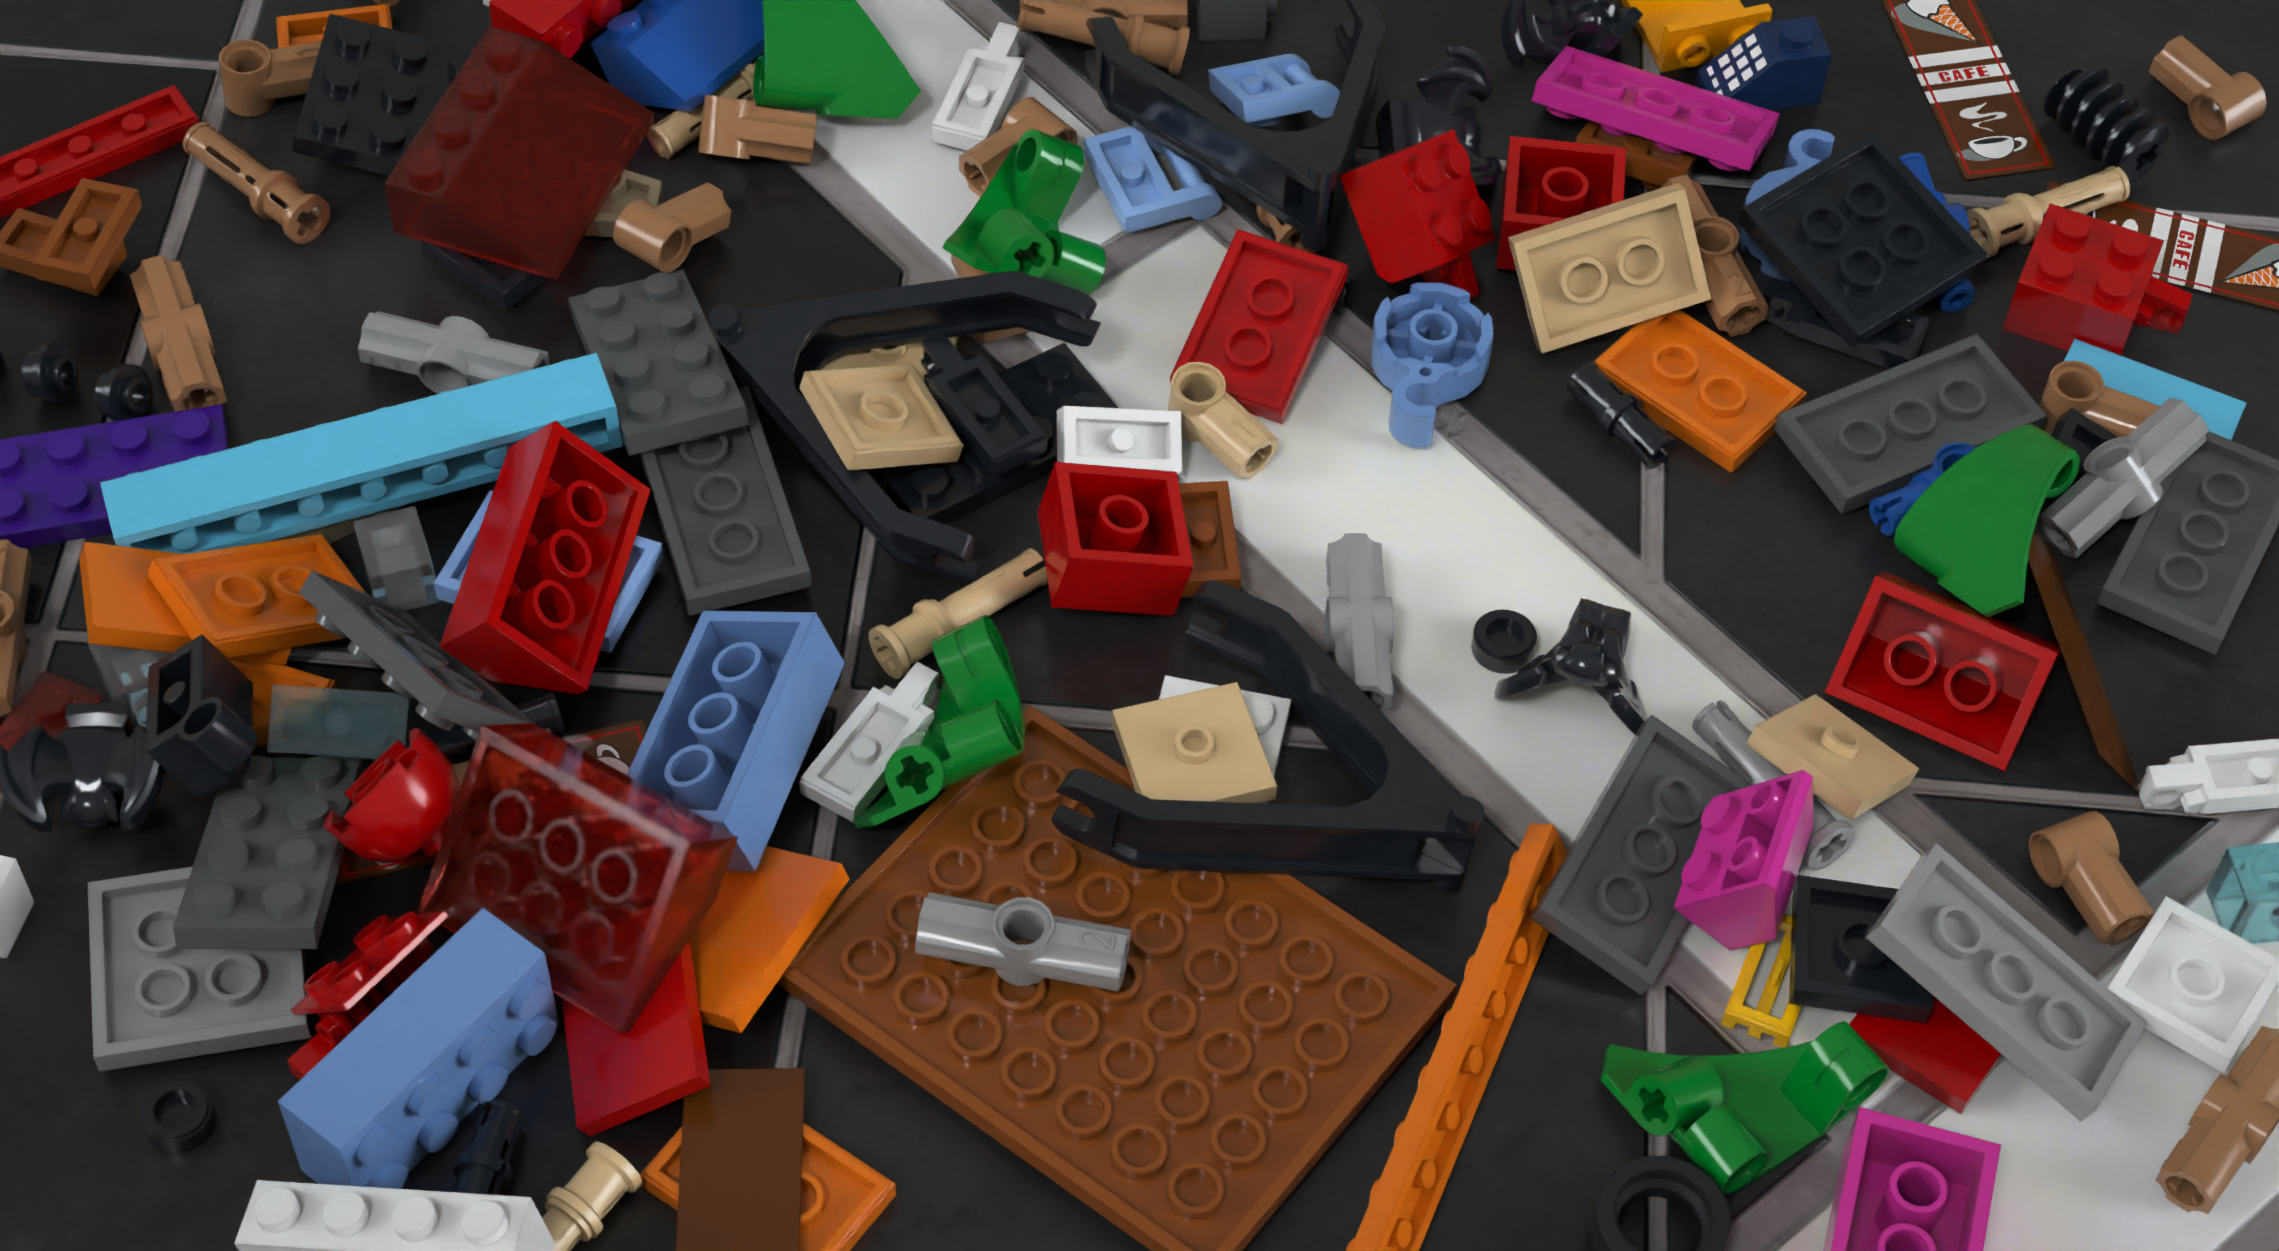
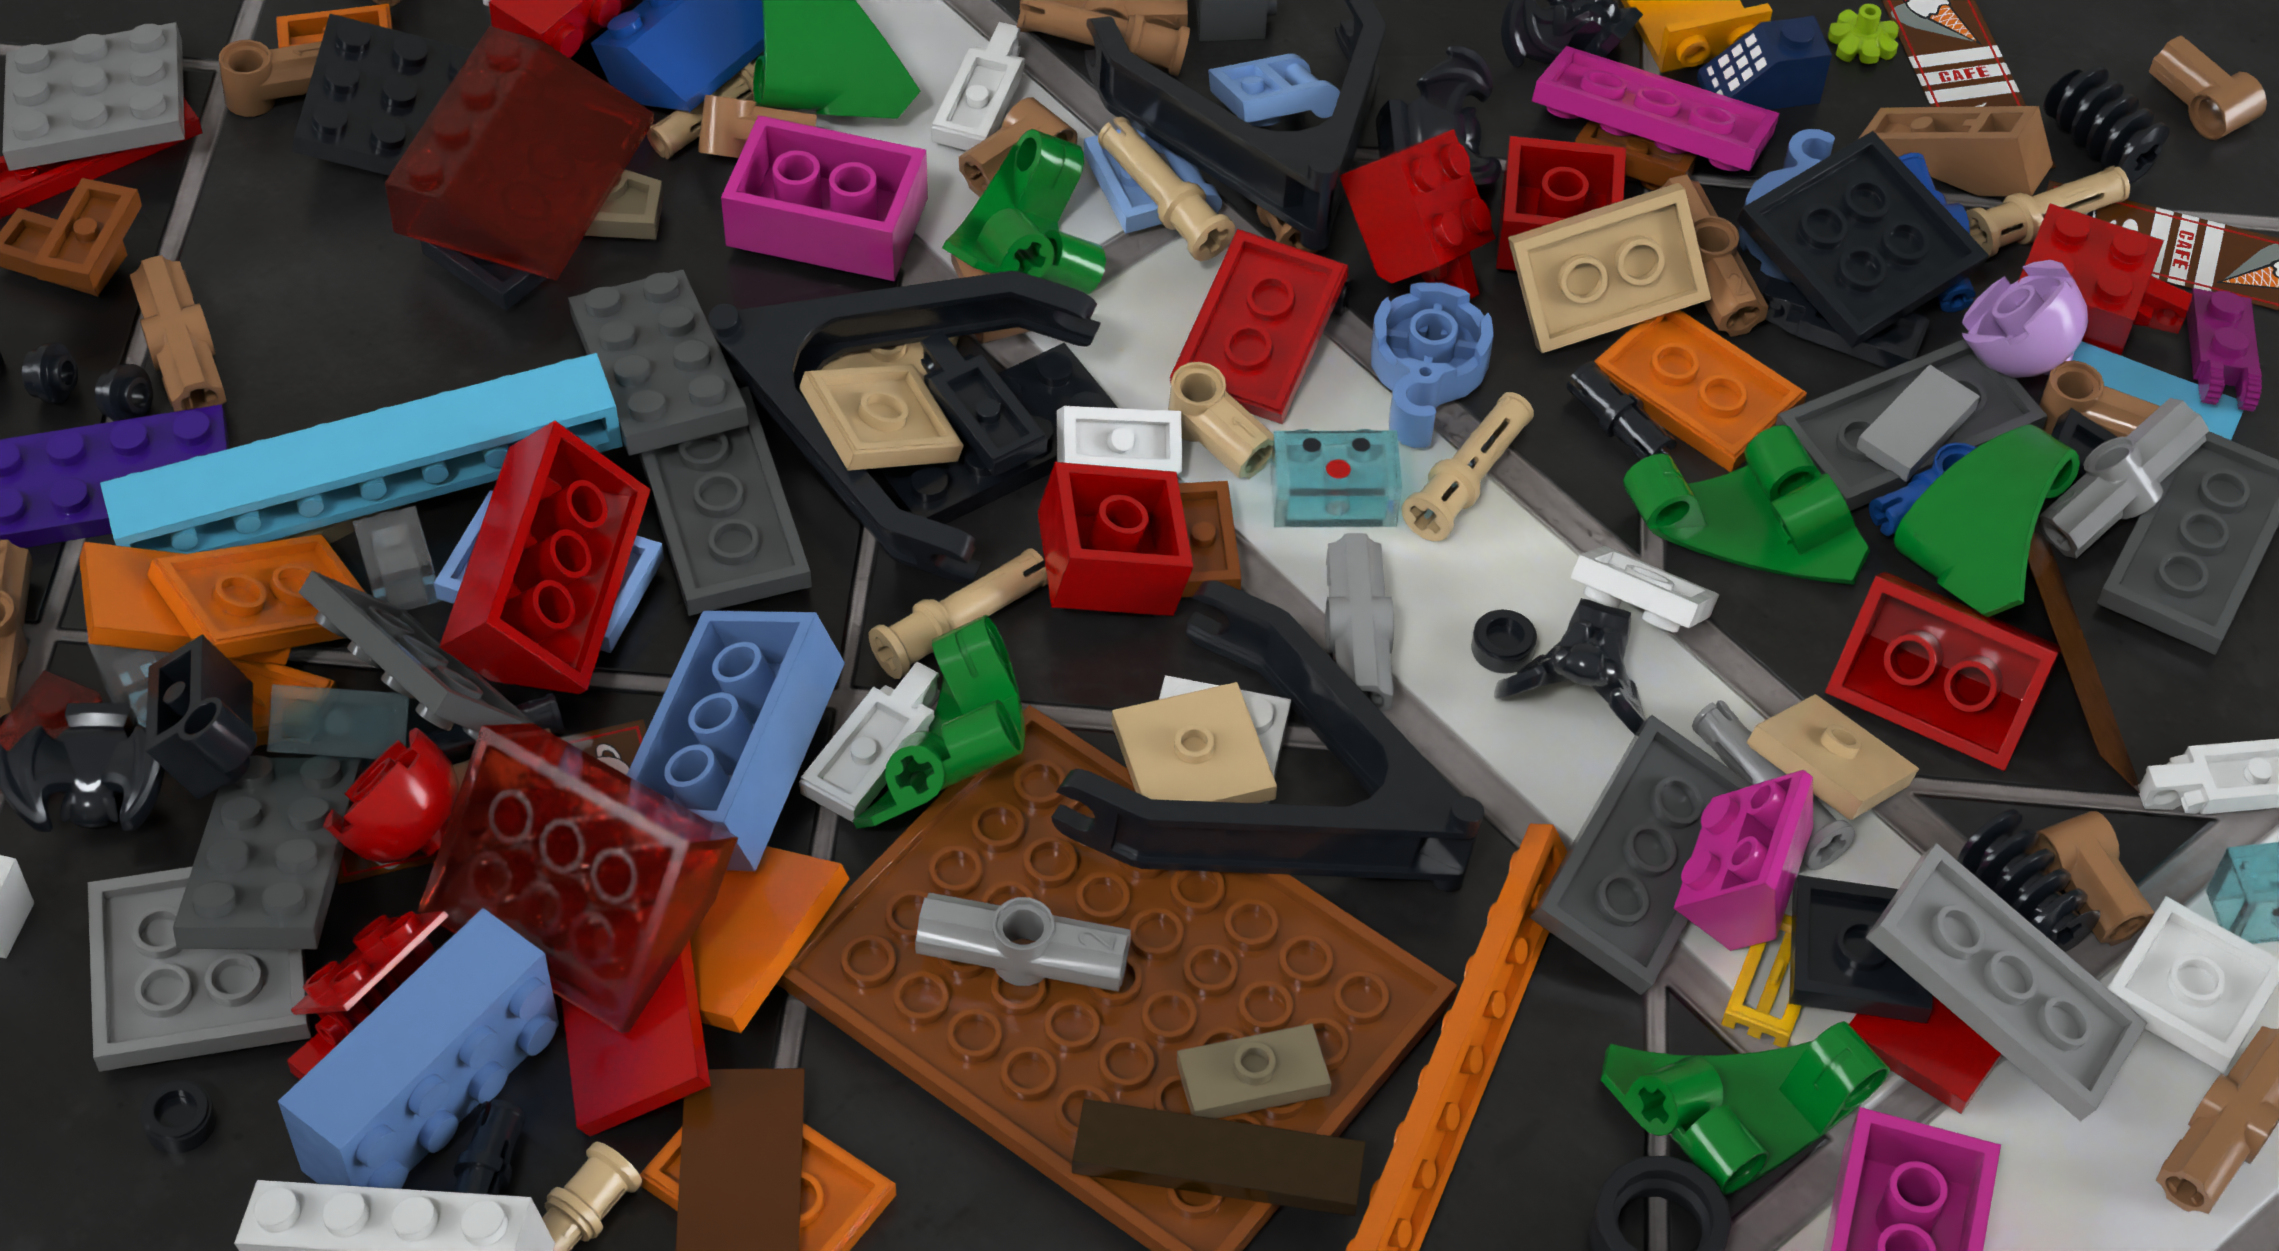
(93, 96): none -> light grey plate
(213, 151): medium nougat pin -> none
(443, 355): light grey piece -> none
(667, 231): medium nougat piece -> none
(825, 198): none -> dark pink brick
(1179, 203): none -> tan pin
(1218, 1157): none -> dark brown tile
(1254, 1072): none -> dark tan plate
(1335, 478): none -> clear light blue brick
(1438, 495): none -> tan pin
(1663, 596): none -> white plate
(1763, 516): none -> green panel
(1864, 35): none -> lime plant
(1918, 422): none -> light grey tile
(1971, 147): none -> medium nougat slope
(2020, 879): none -> black piece
(2029, 323): none -> lavender cylinder
(2224, 347): none -> magenta hinge

